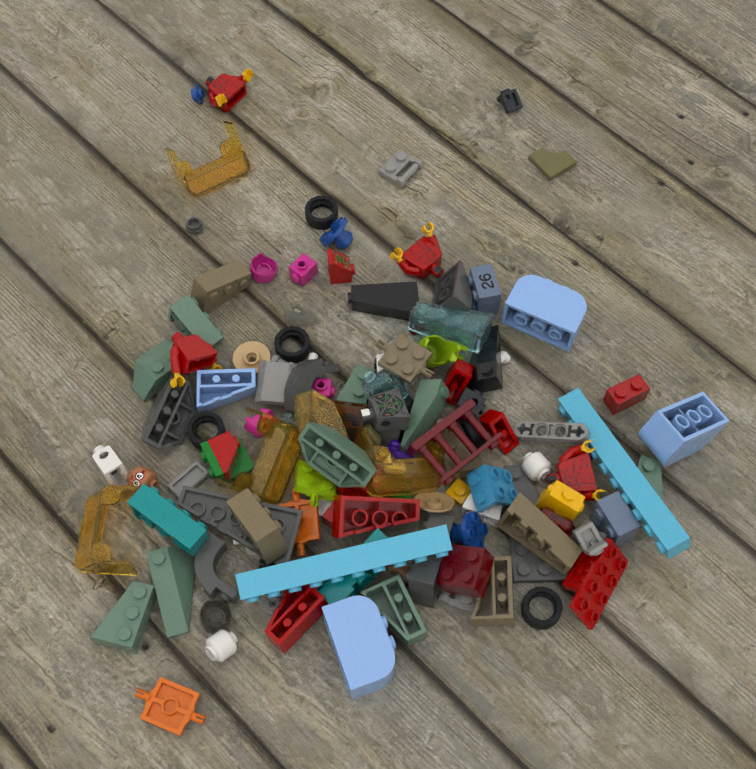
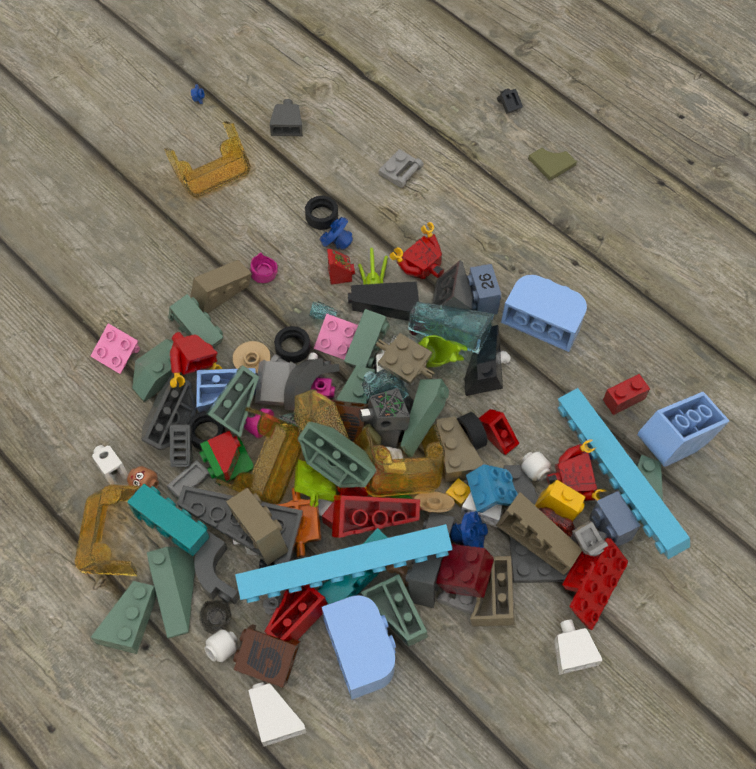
(115, 348): none -> bright pink hinge
(170, 706): orange plate -> none
(180, 462): none -> dark grey slope
(194, 225): dark grey plate -> none
(228, 90): red torso -> none
(232, 401): none -> sand green wedge
(265, 656): none -> reddish brown panel
(273, 715): none -> white slope
(286, 120): none -> dark grey torso
(303, 270): dark pink brick -> none
(320, 310): none -> clear light blue cone
(335, 336): none -> bright pink hinge
(363, 346): none -> sand green wedge
(373, 277): none -> lime plant
(394, 449): dark purple arm -> none
(436, 435): dark red fence -> none
(457, 379): red slope -> none
(476, 396): black brick -> none
(549, 594): black tyre -> none
(552, 428): light grey beam -> none
(575, 649): none -> white torso

